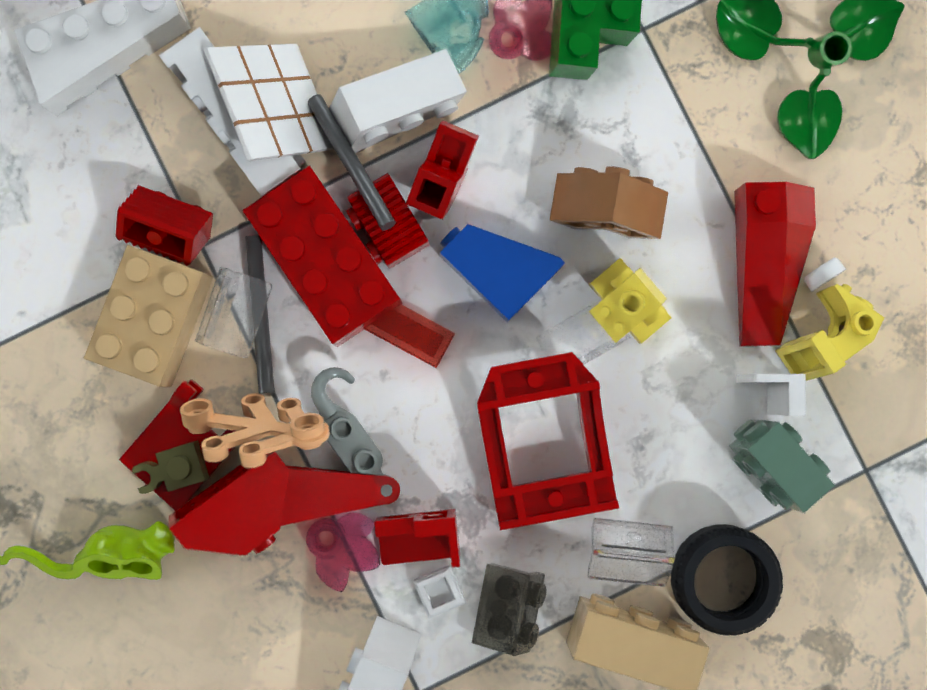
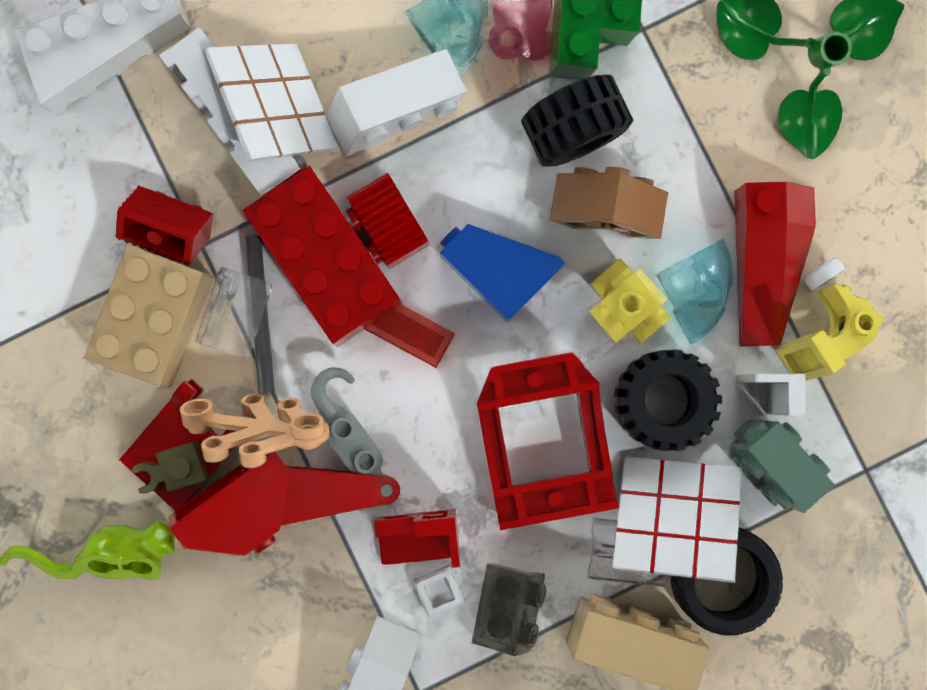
(348, 551): clear pink plate -> none
(351, 162): dark grey bar -> none
(443, 170): red brick -> none
(576, 120): none -> black tyre
(678, 519): none -> white piece
(699, 289): none -> clear light blue brick
(700, 408): none -> black tyre

